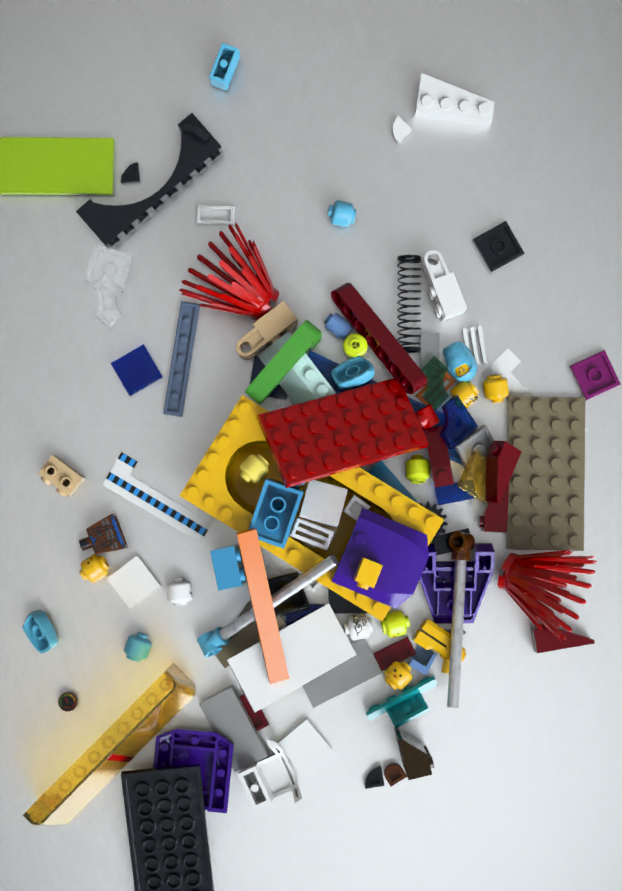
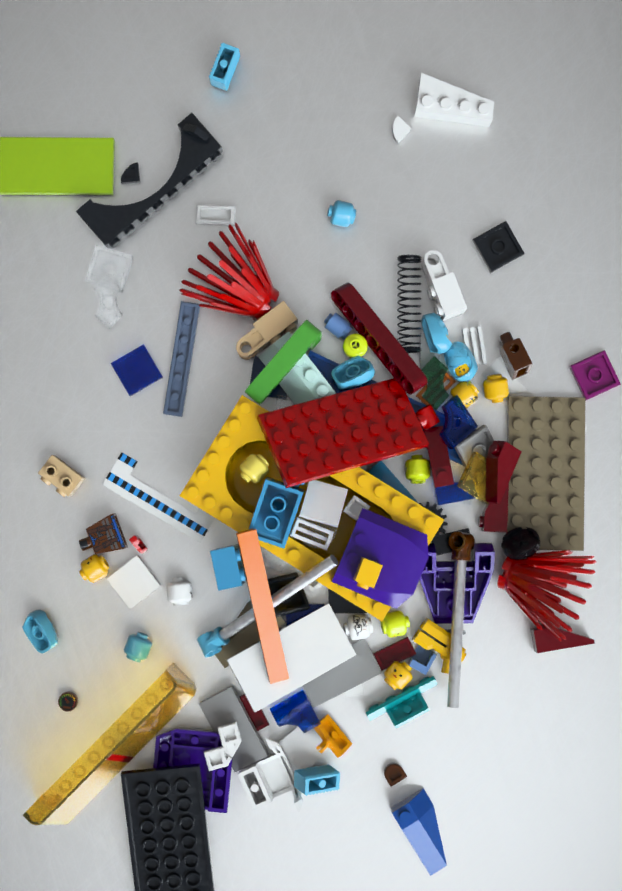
(138, 544): none -> tile
(222, 755): none -> white tile
(296, 711): none -> clear blue tile
(316, 779): none -> medium azure brick
(332, 737): none -> light orange plate
(374, 778): black tile -> none
(414, 755): dark brown slope -> none
(419, 824): none -> blue wedge
(435, 333): none -> medium azure piece
(518, 362): none -> reddish brown torso
(520, 543): none -> black tile

